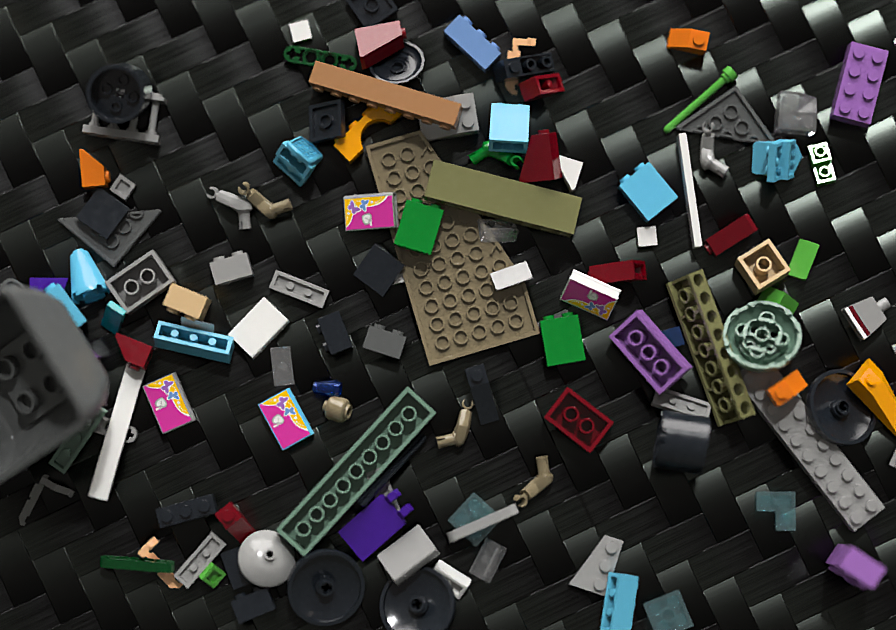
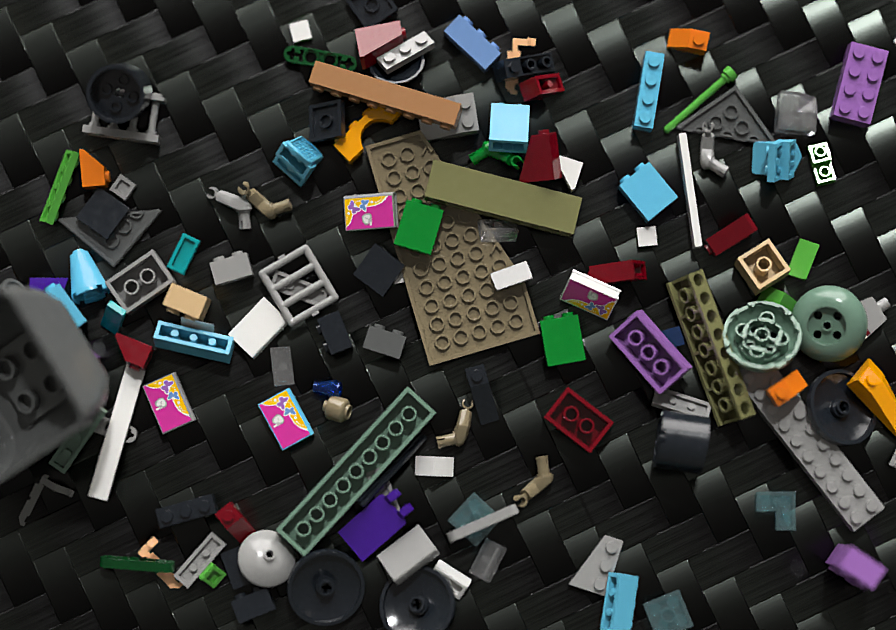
(57, 193): none -> bright green plate
(183, 254): none -> teal tile
(283, 305): none -> light grey bar
(405, 52): none -> light grey plate
(434, 466): none -> white slope
(648, 91): none -> medium azure brick
(852, 325): none -> sand green brick

